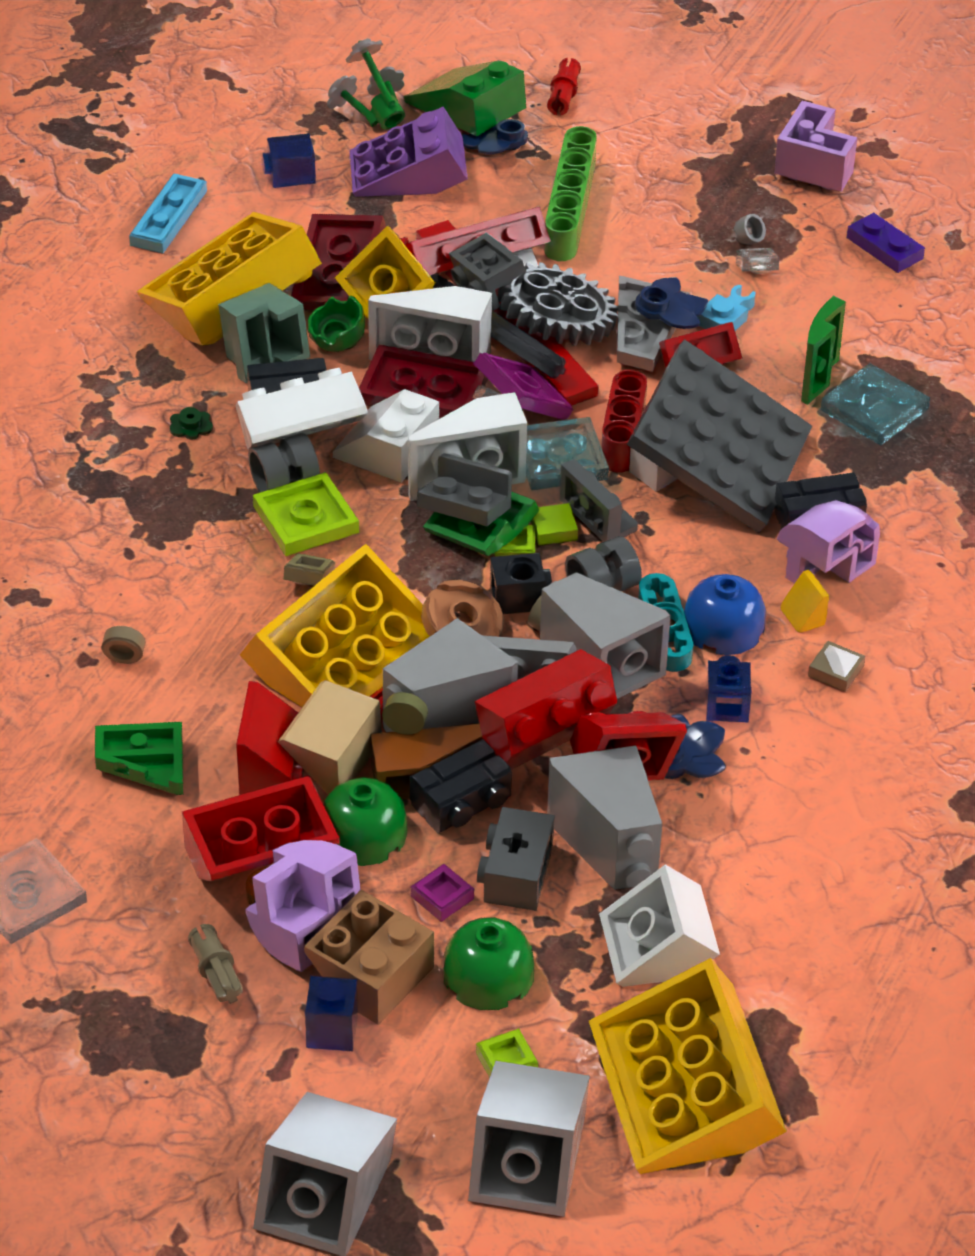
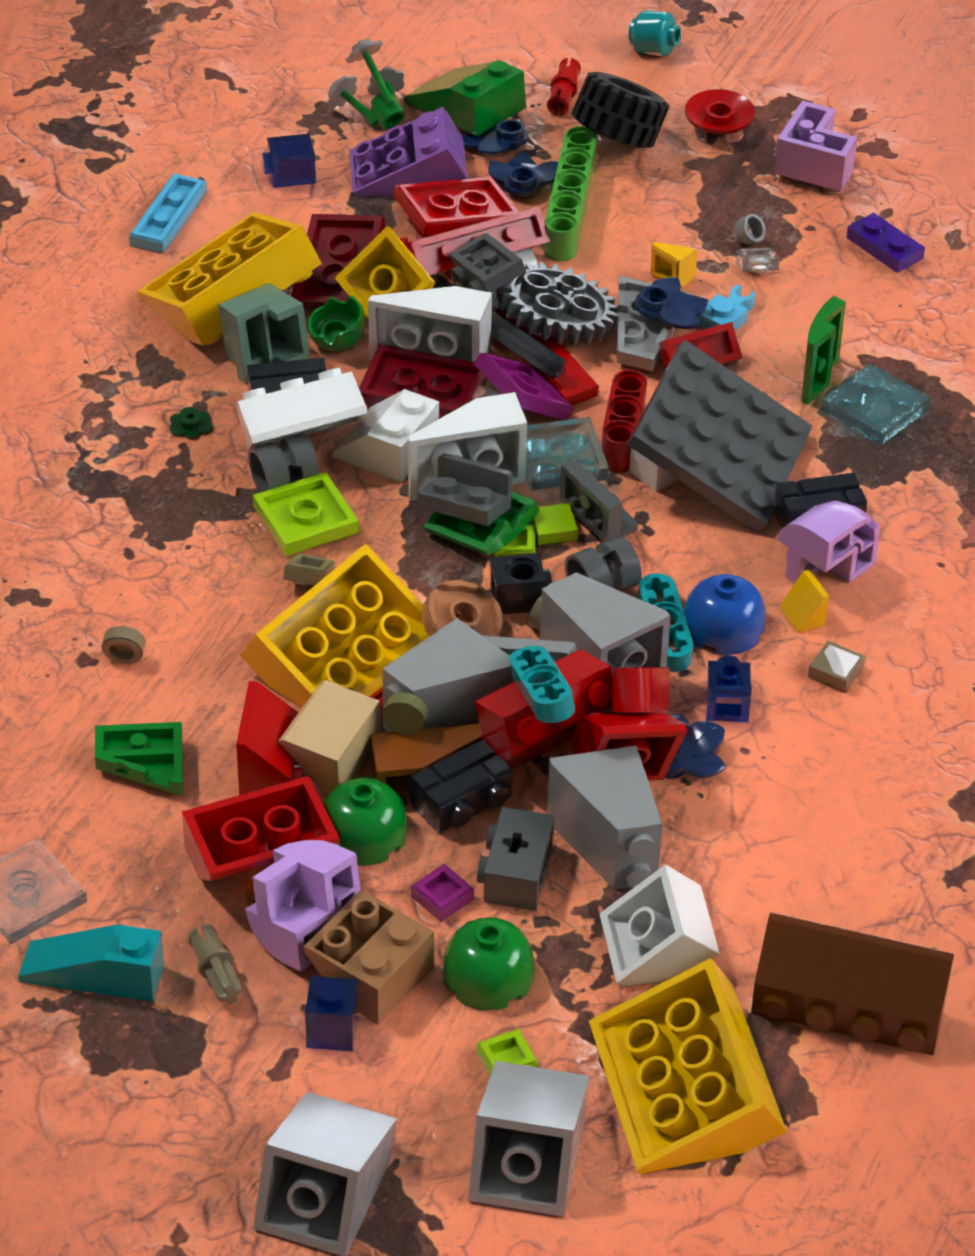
(98, 960): none -> teal slope
(452, 203): none -> red tile
(522, 175): none -> dark blue plate
(542, 684): none -> teal beam
(620, 110): none -> black tyre
(640, 689): none -> red beam
(654, 33): none -> teal head
(673, 261): none -> yellow slope
(719, 111): none -> red dish
(852, 983): none -> reddish brown slope

